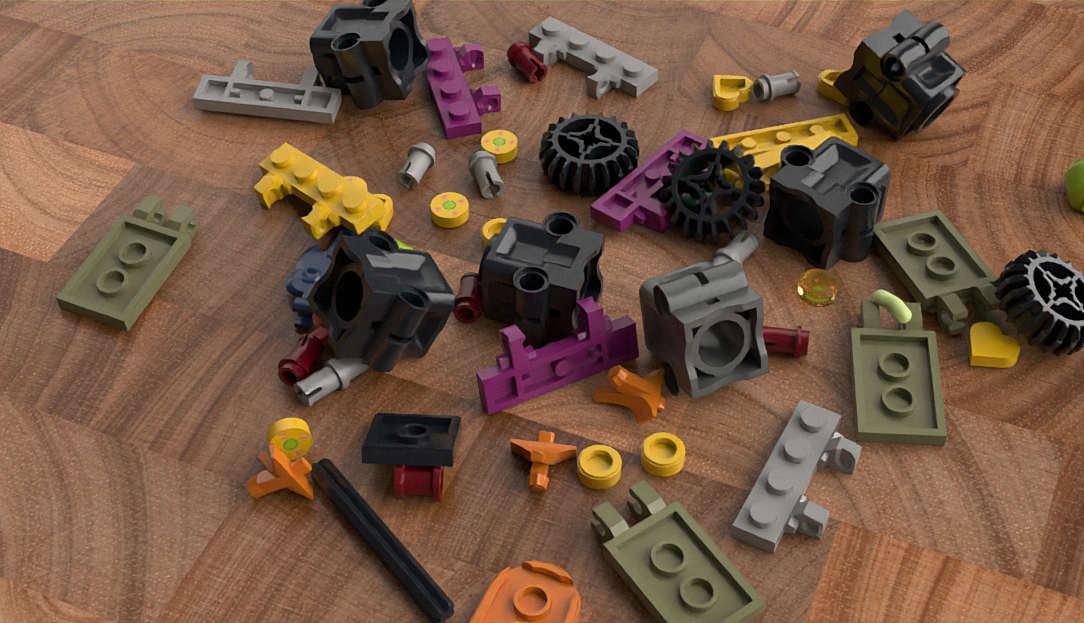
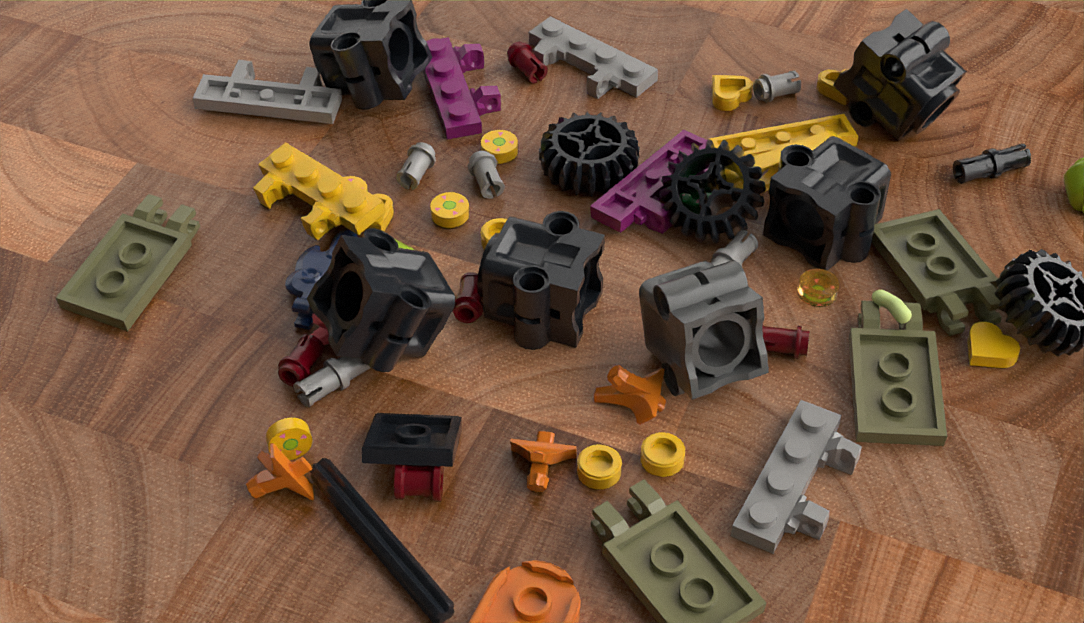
(530, 373): magenta hinge -> none
(991, 163): none -> black pin

